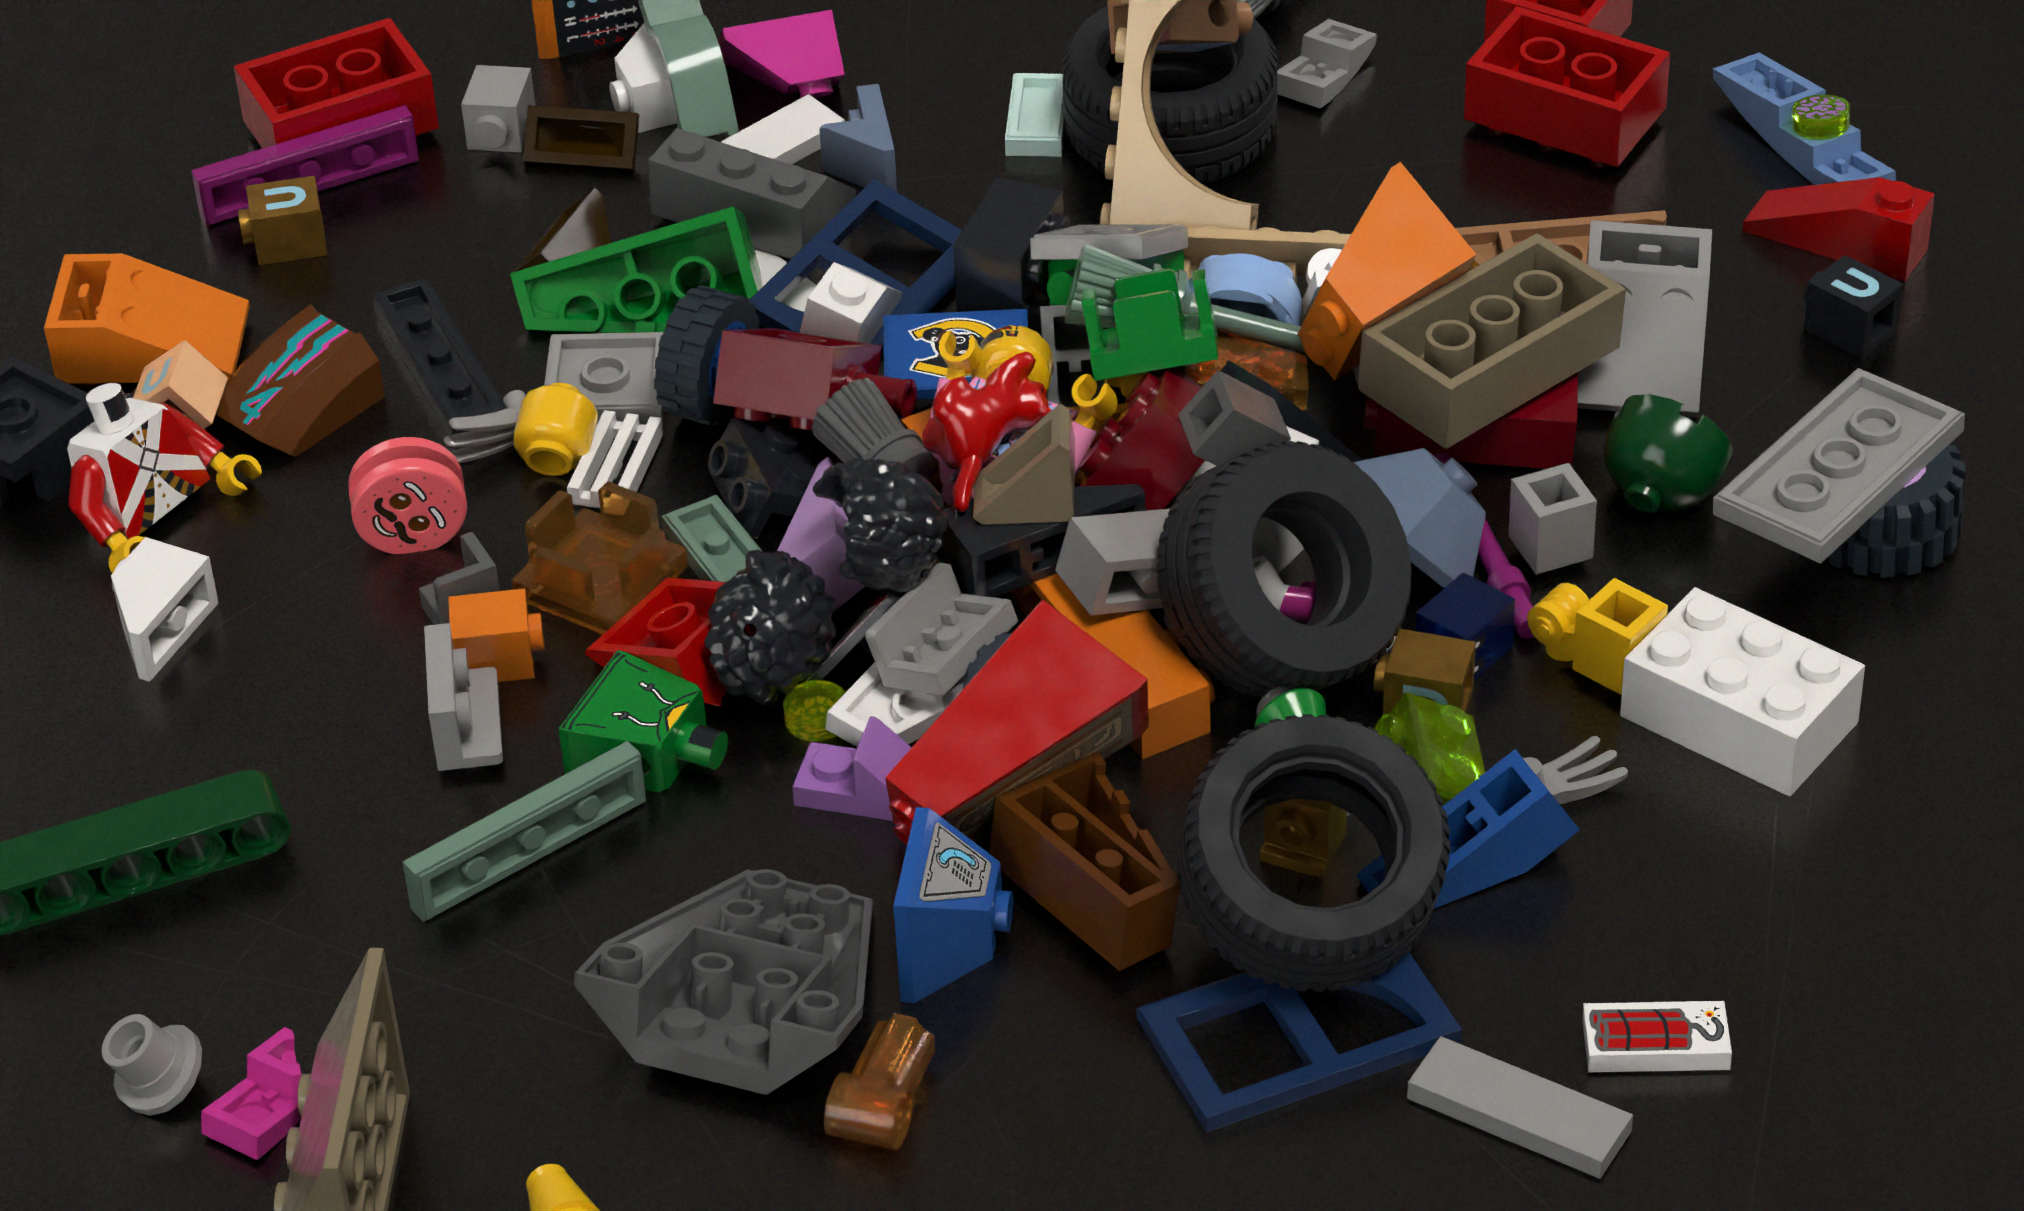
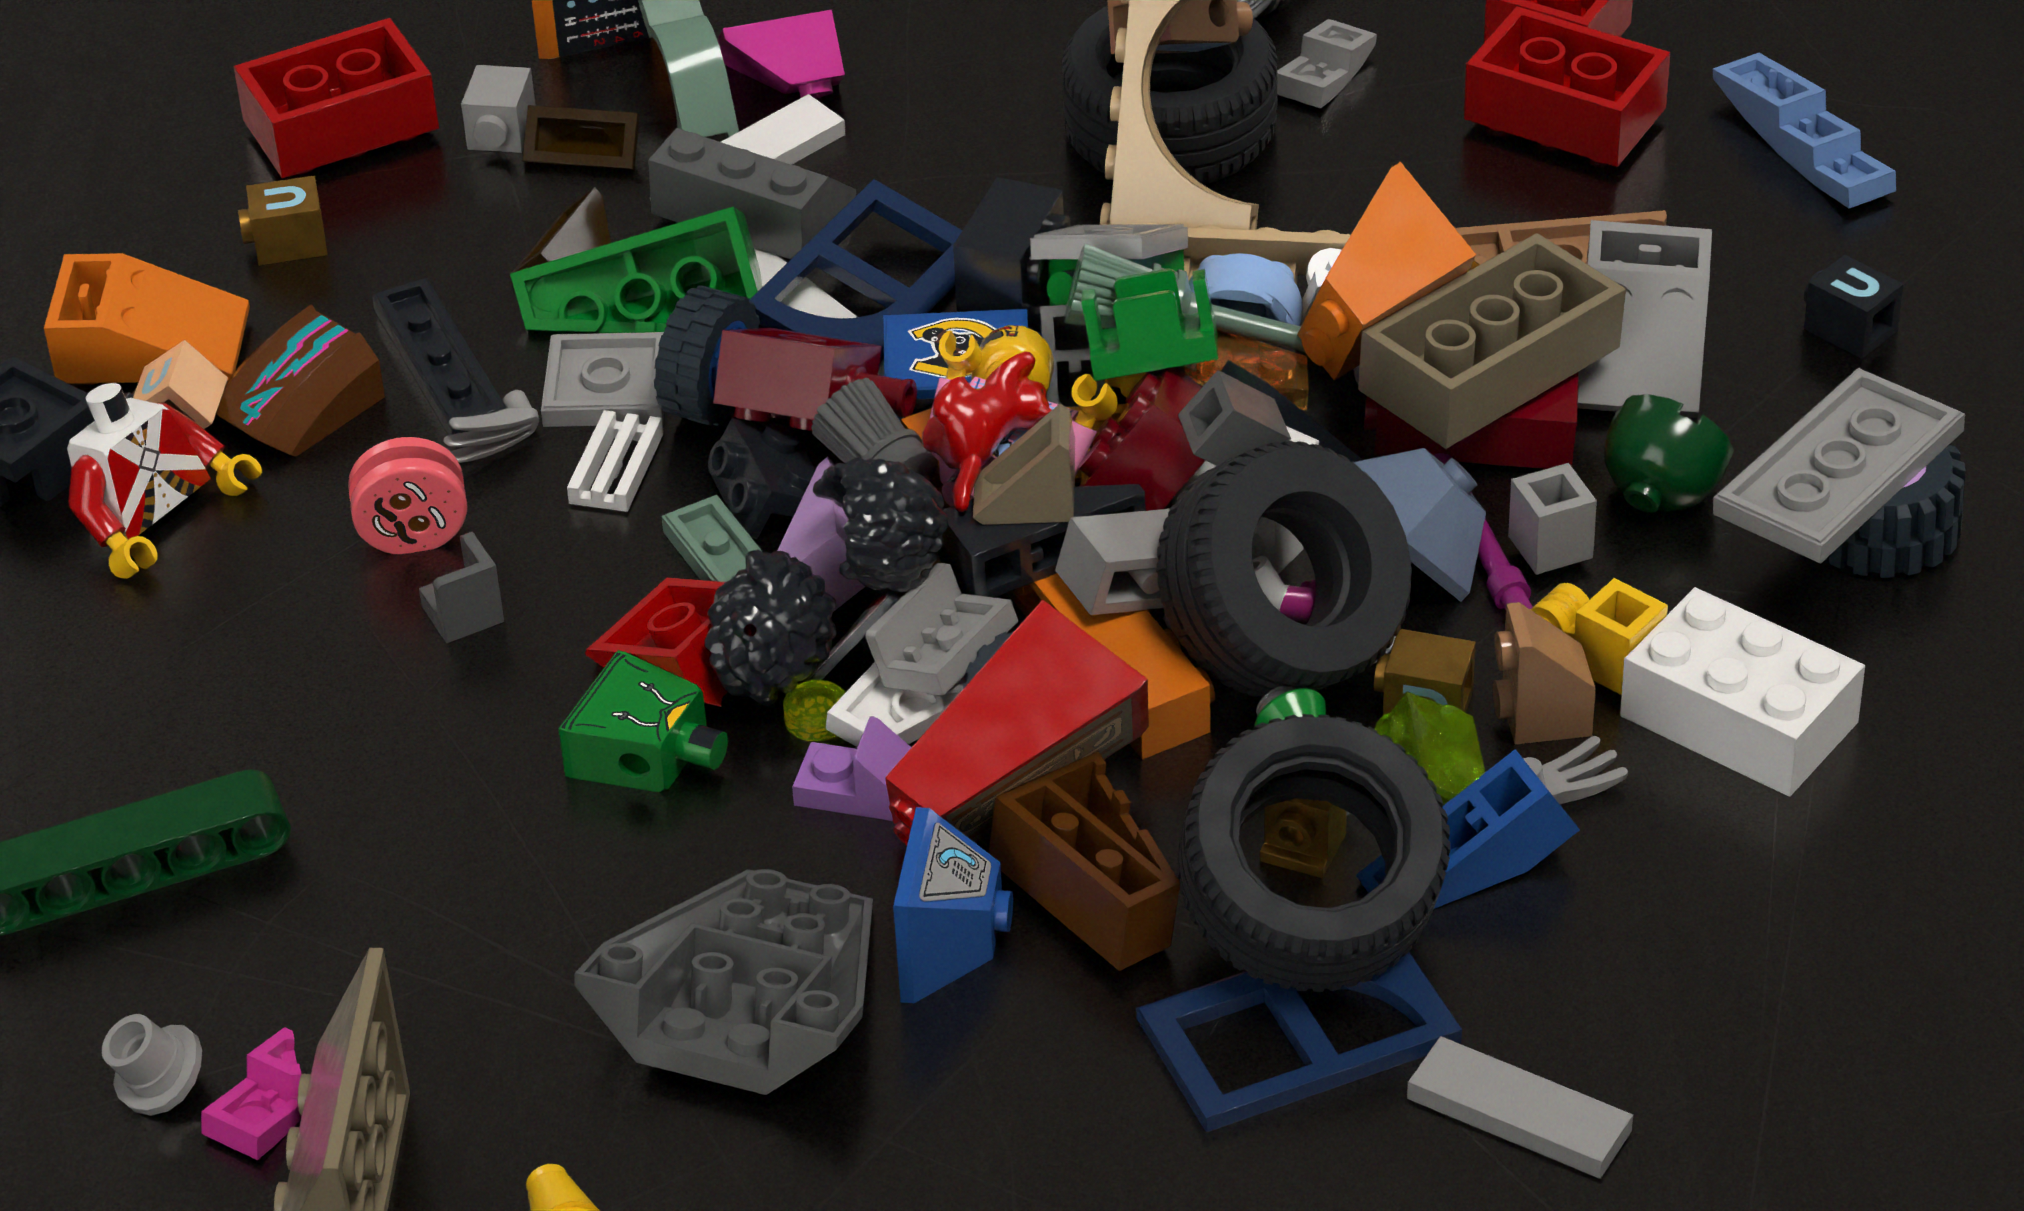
(161, 601): white slope -> none
(330, 155): magenta tile -> none
(461, 705): light grey bracket -> none
(497, 632): orange brick -> none
(524, 831): sand green tile -> none
(554, 428): yellow head -> none
(596, 563): clear orange panel -> none
(643, 83): white slope -> none
(848, 305): white slope -> none
(863, 145): sand blue slope -> none
(878, 1096): clear orange piece -> none
(1035, 116): light aqua tile -> none
(1472, 613): clear blue brick -> none
(1544, 682): none -> medium nougat slope
(1656, 1036): tile -> none
(1821, 116): clear neon green tile -> none
(1866, 219): red slope -> none

